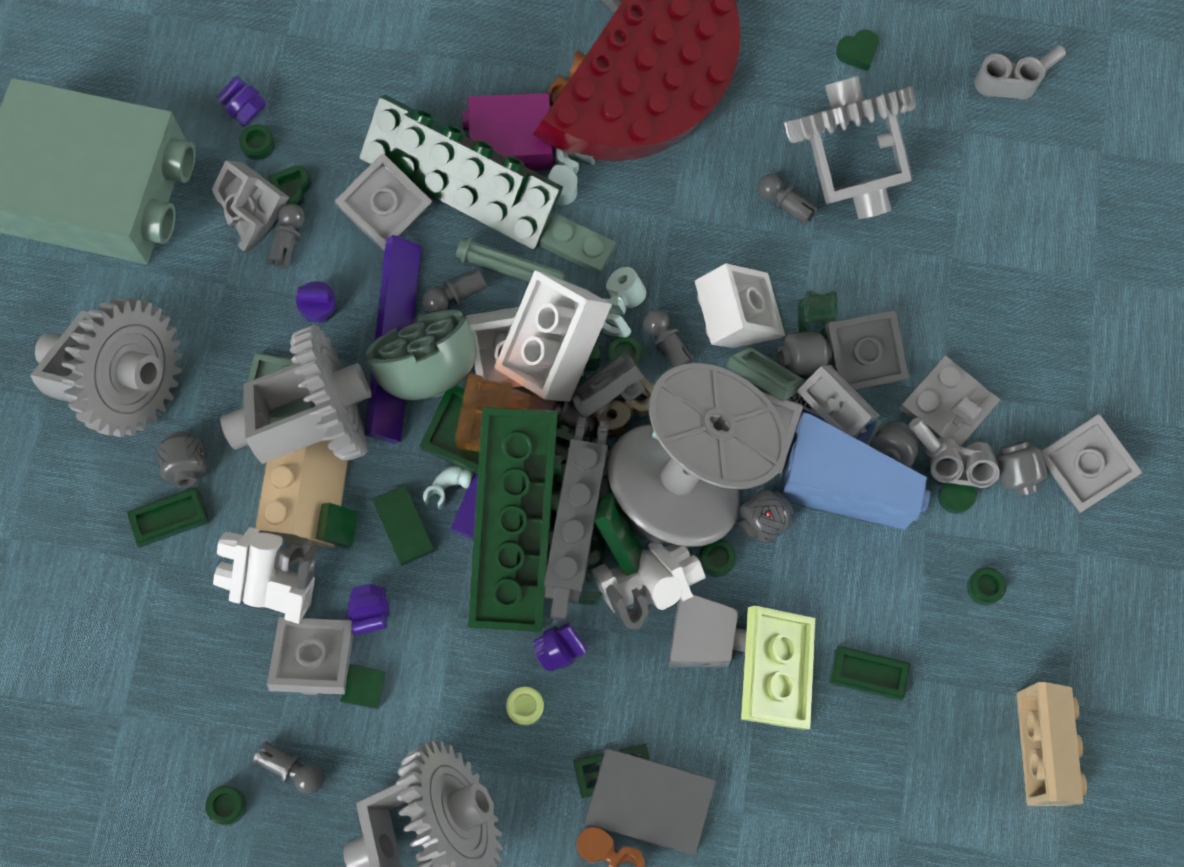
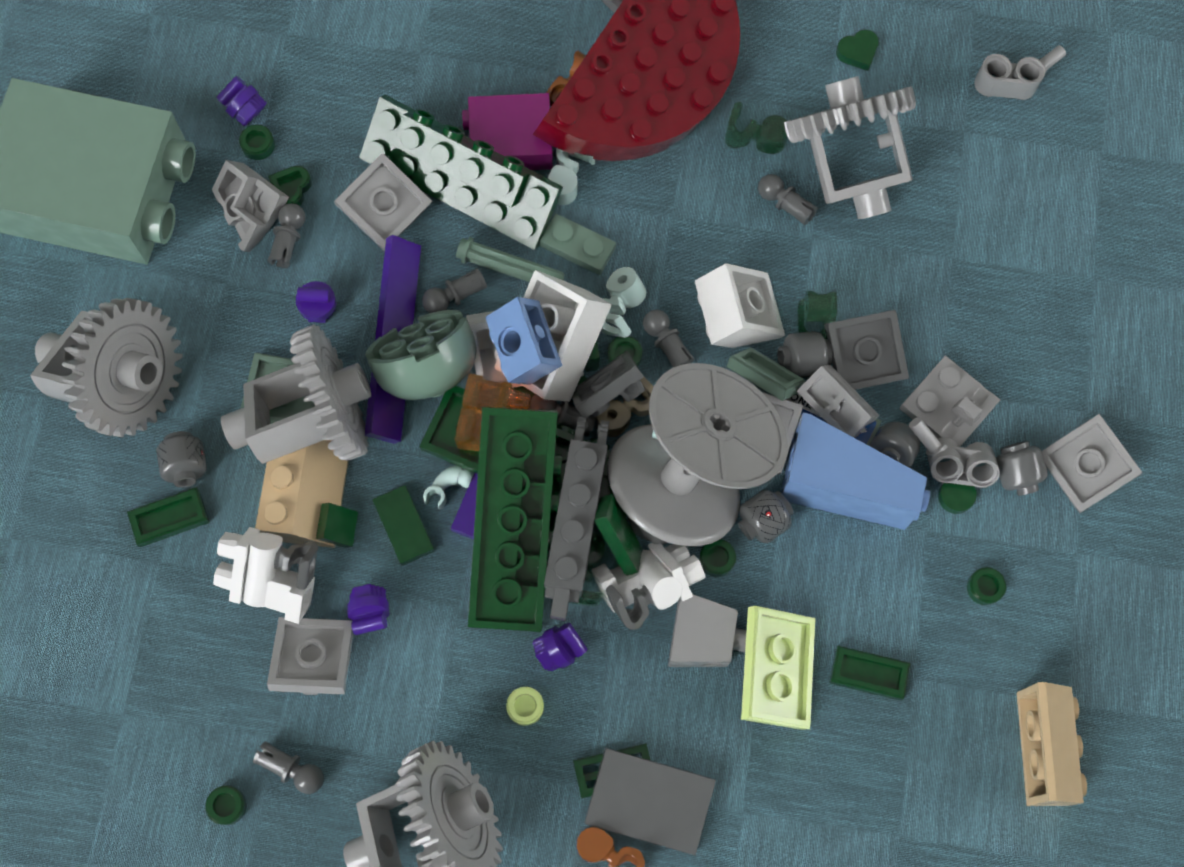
(363, 687): dark green tile -> none
(523, 341): none -> medium blue brick
(769, 135): none -> clear green leg

